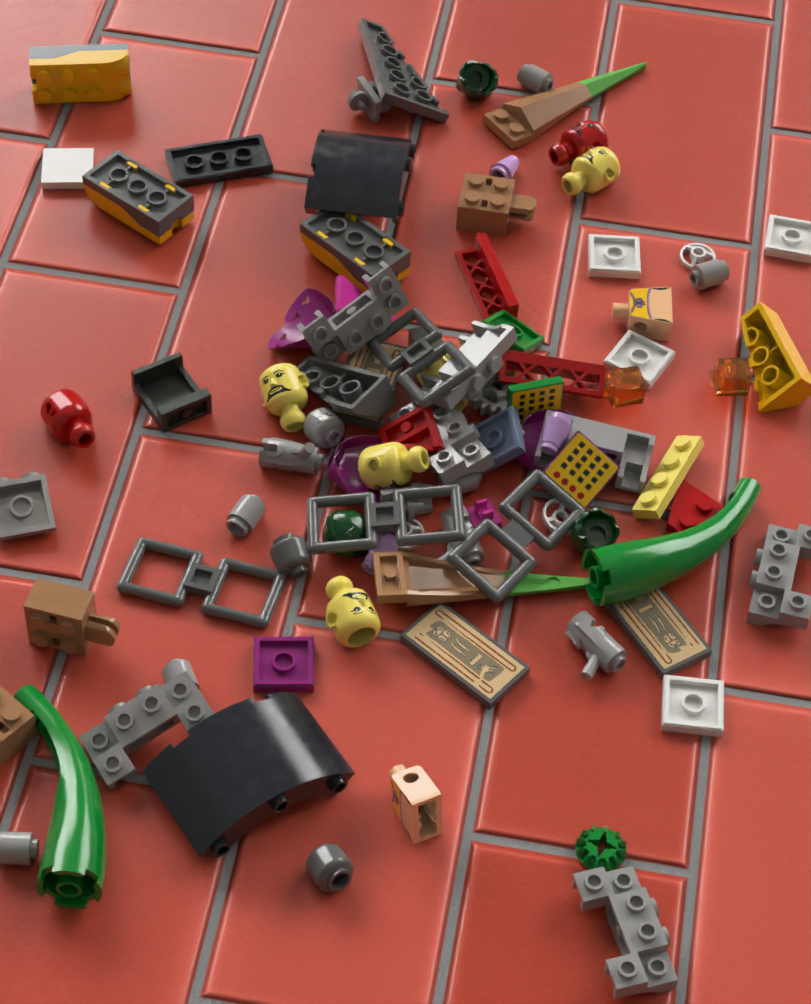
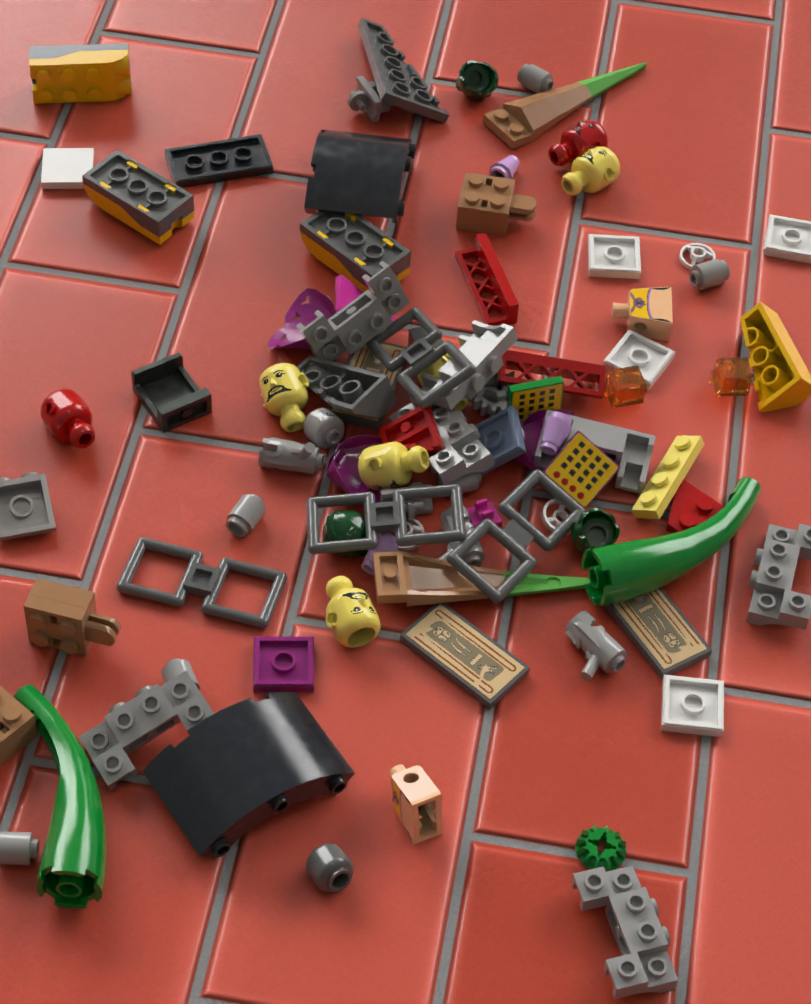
(291, 555): dark grey head -> none
(527, 340): green tile -> none

